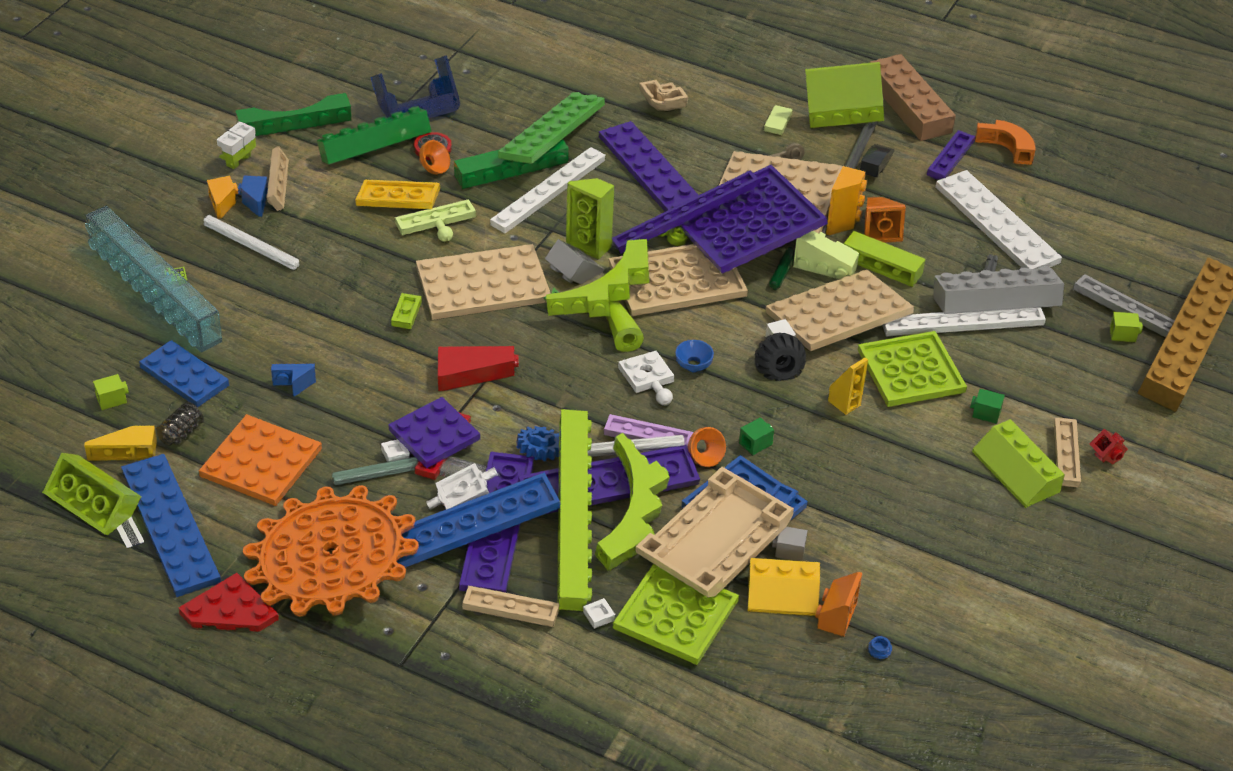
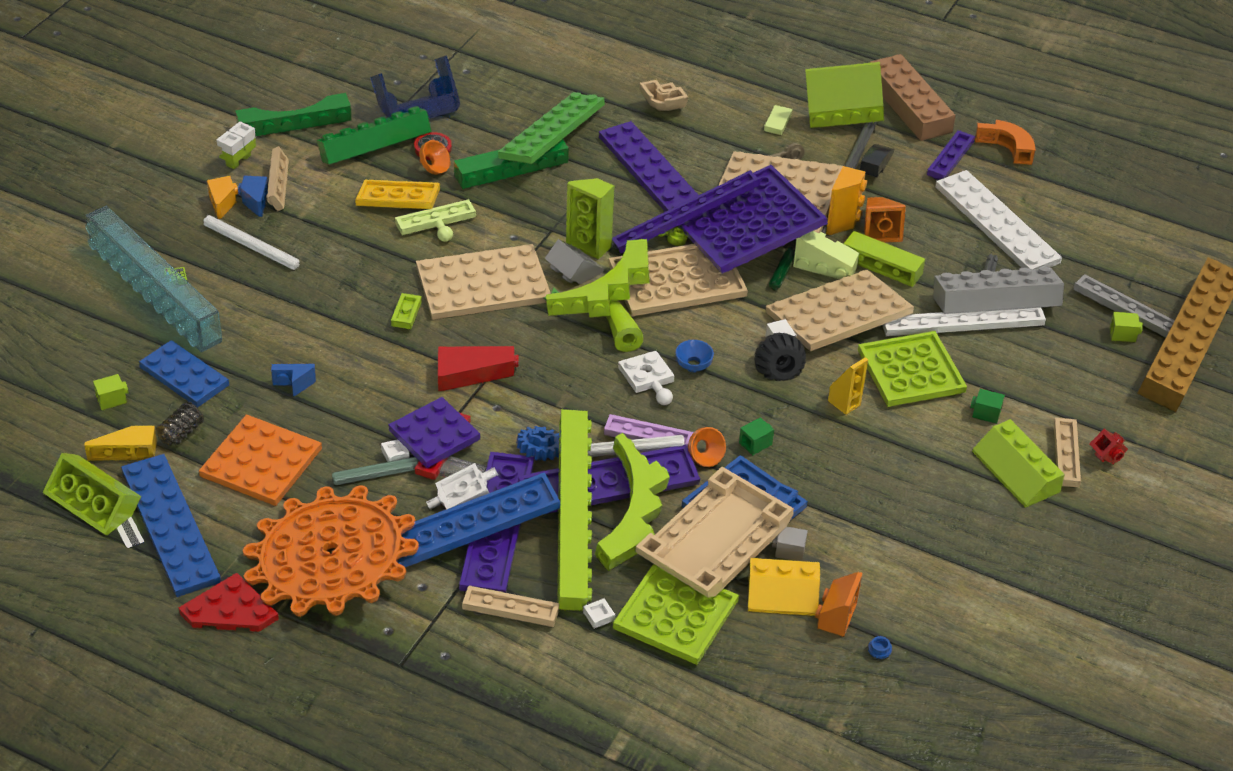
(547, 190): white plate -> none

